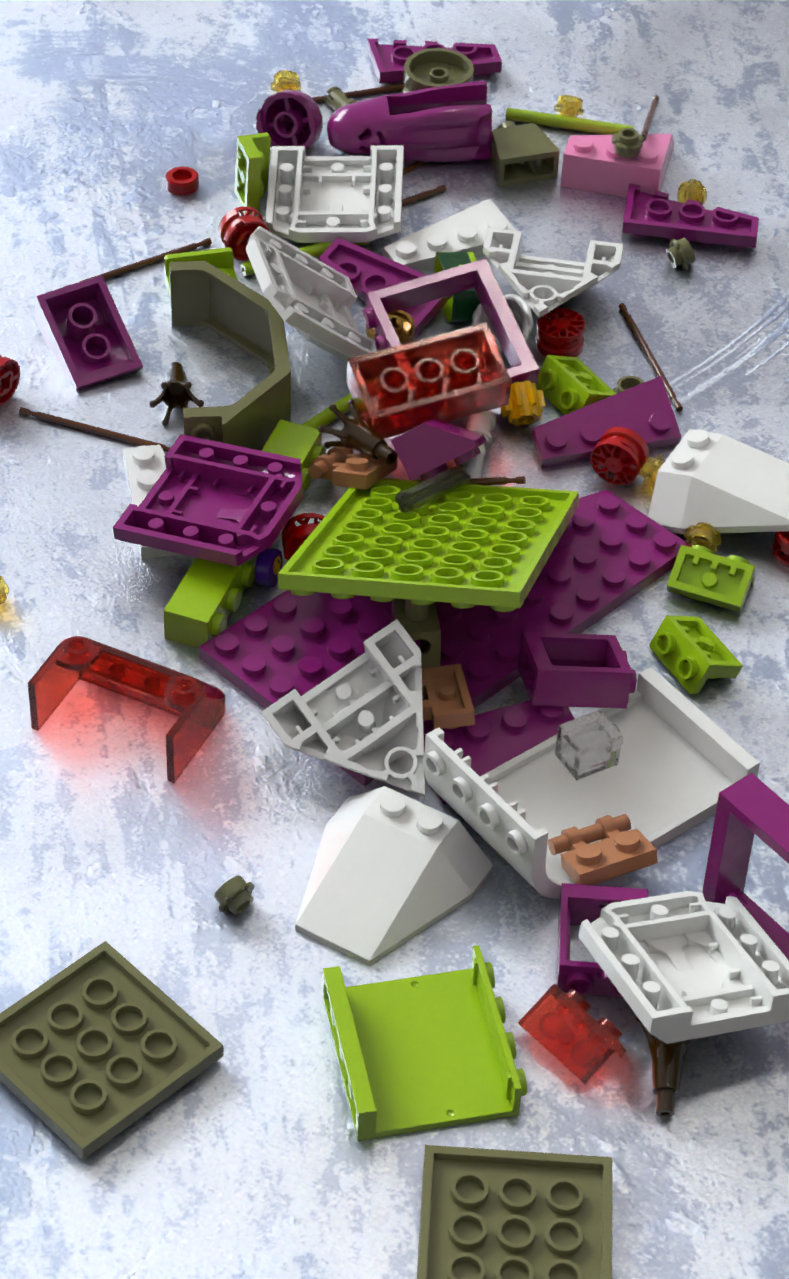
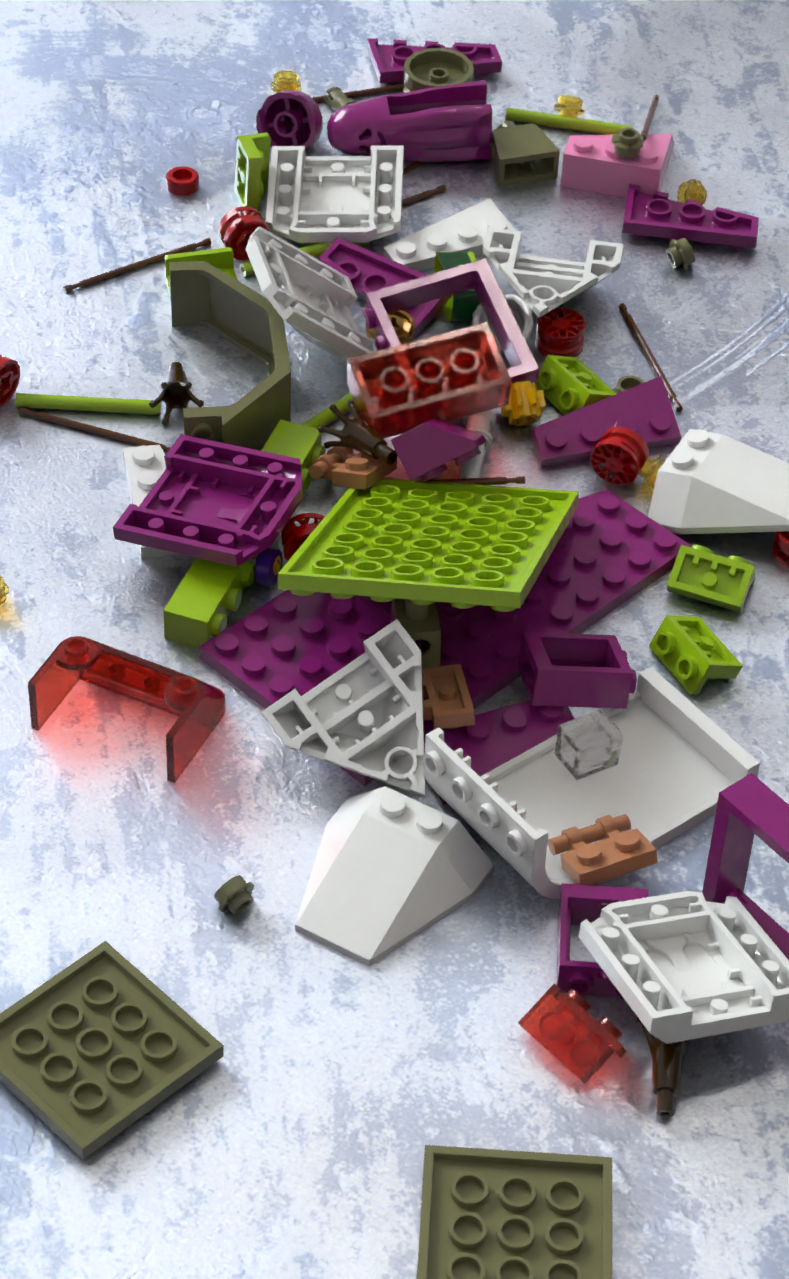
(82, 403): none -> lime piece
(86, 333): magenta slope -> none
(423, 1050): lime panel -> none
(432, 488): clear smoke axle -> none
(705, 530): clear yellow plate -> none

